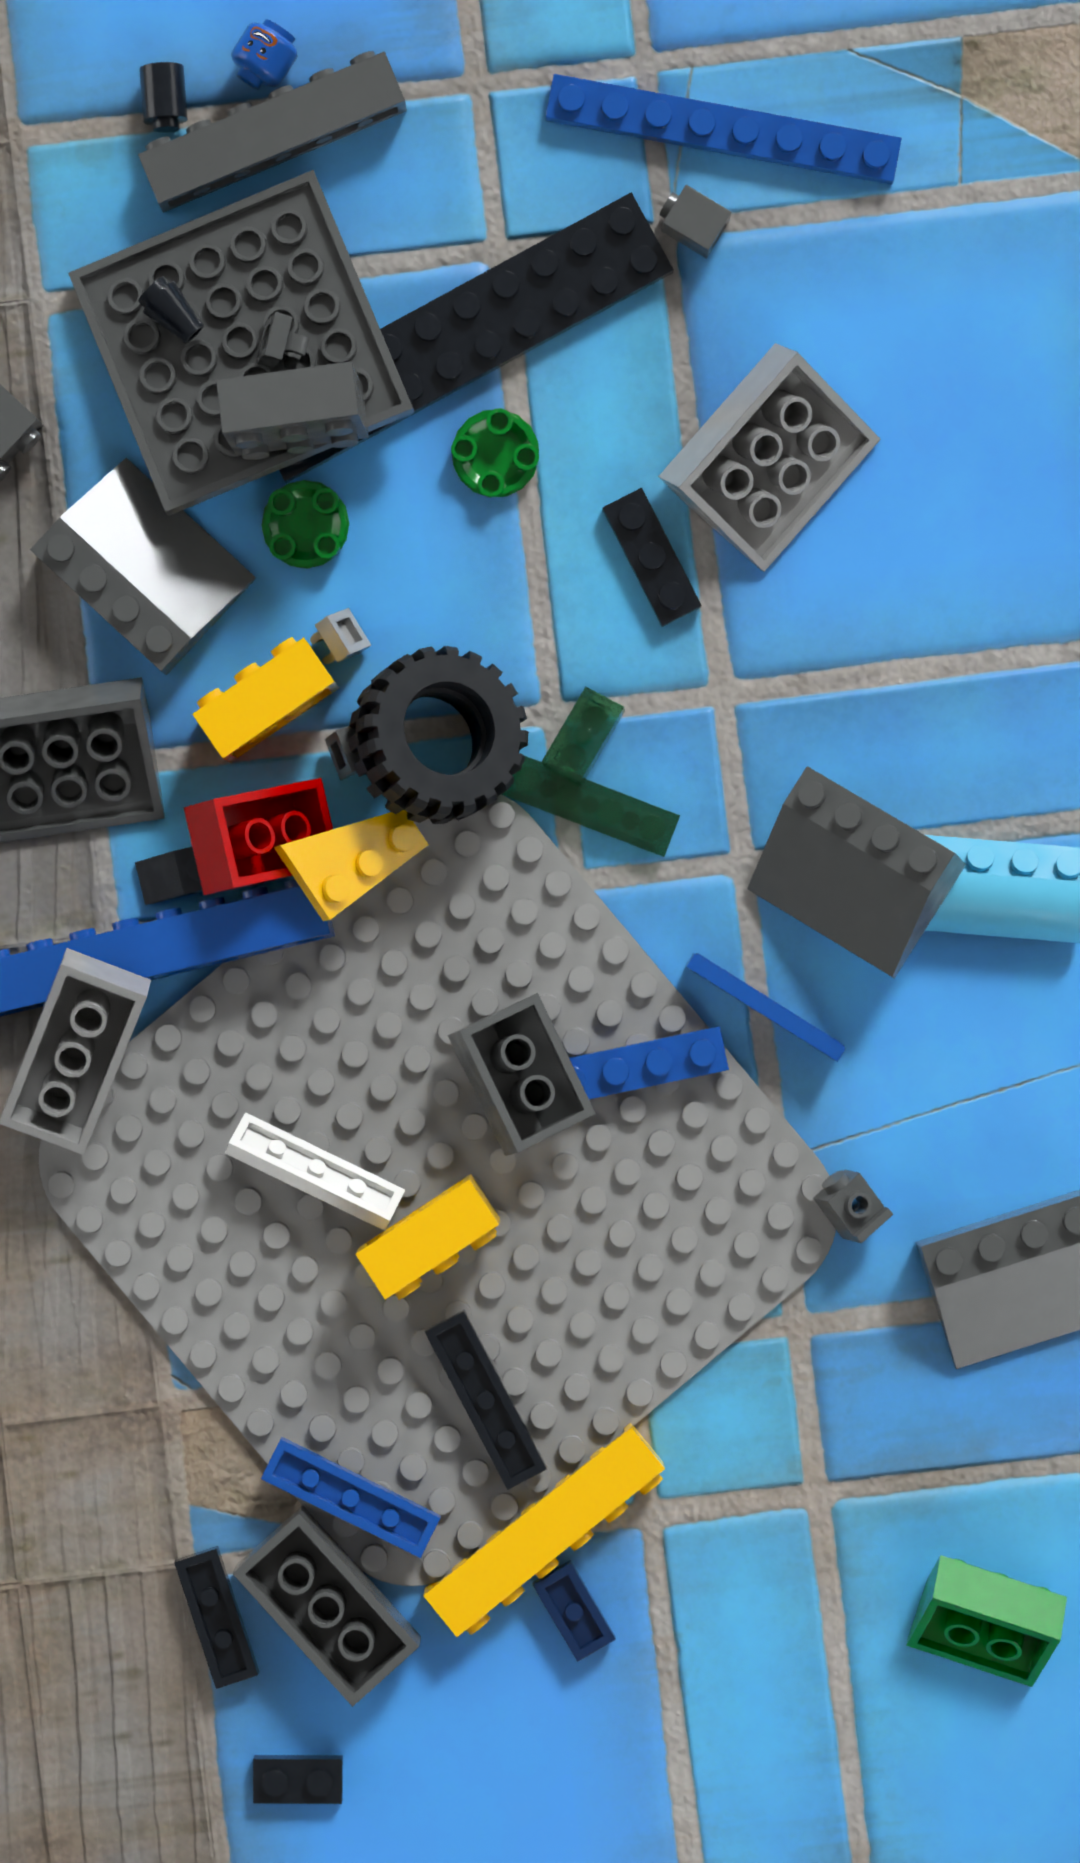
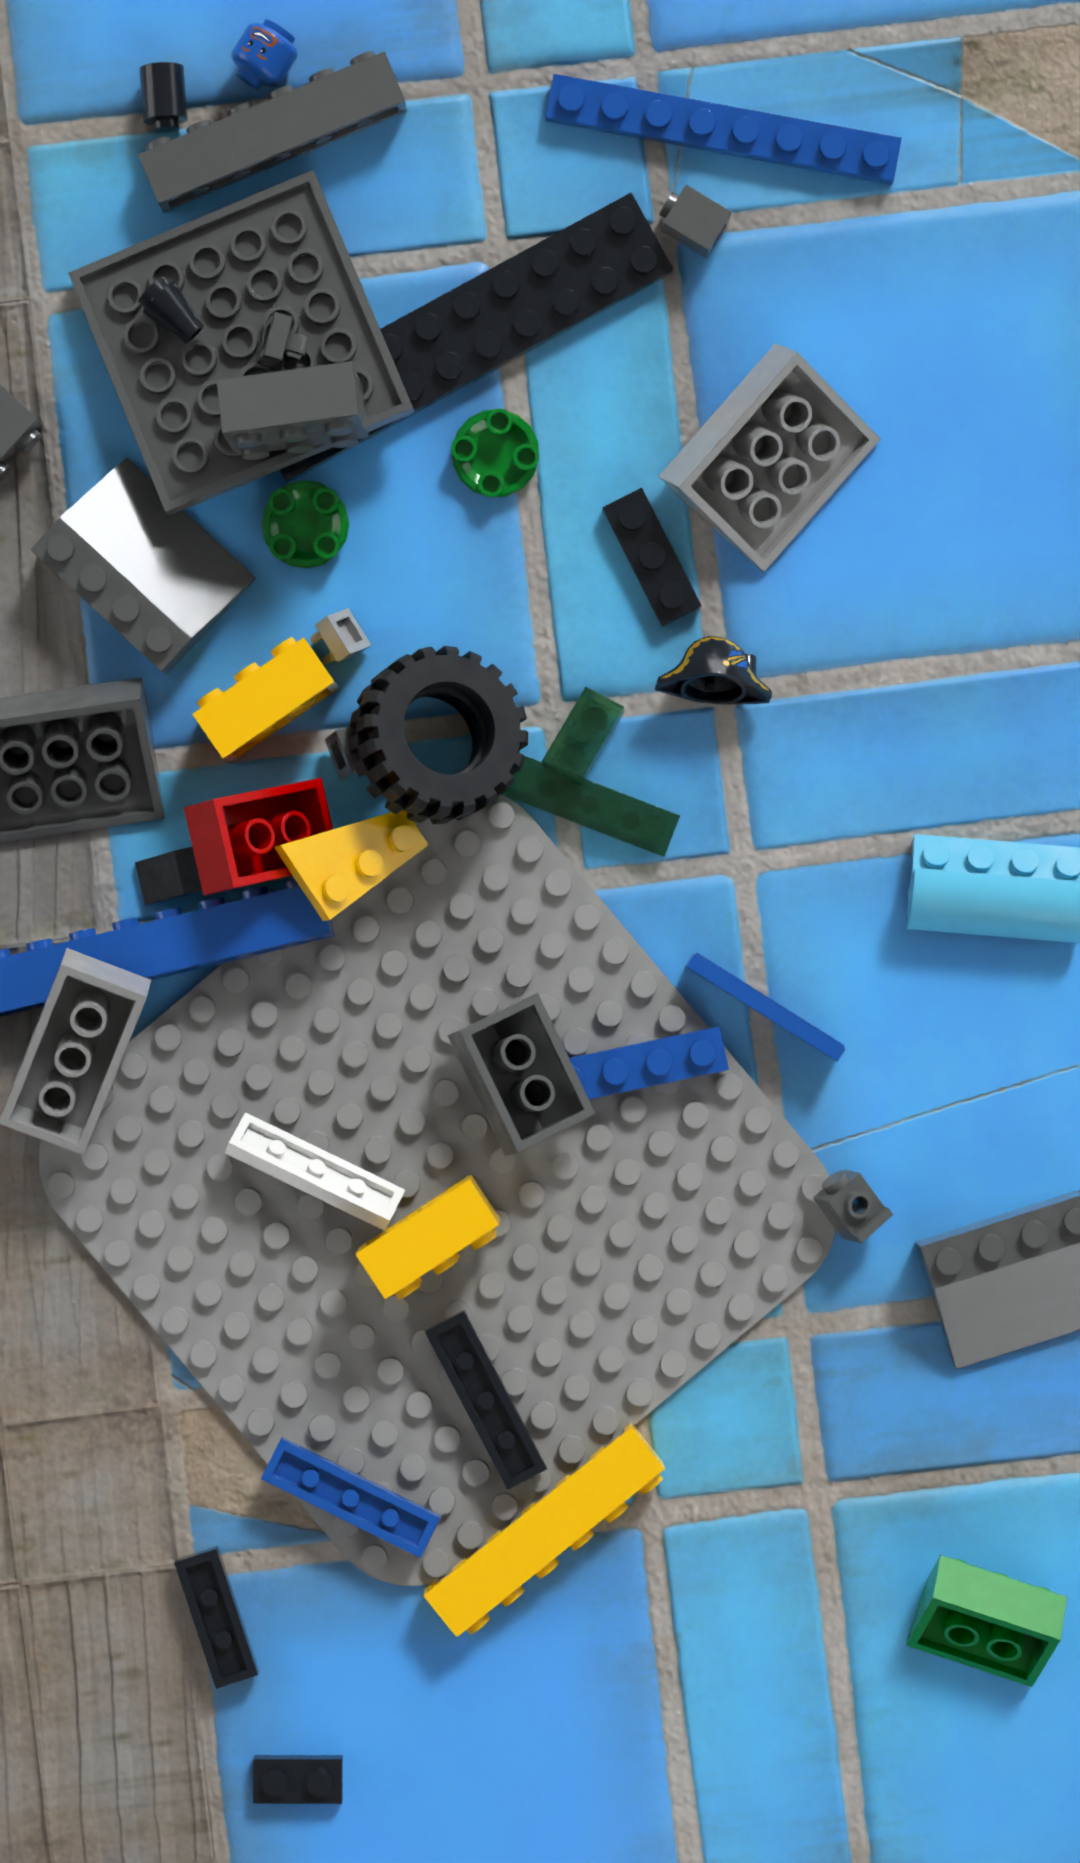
(327, 1605): dark grey brick -> none
(574, 1610): dark blue plate -> none
(715, 673): none -> black hat
(853, 872): dark grey slope -> none

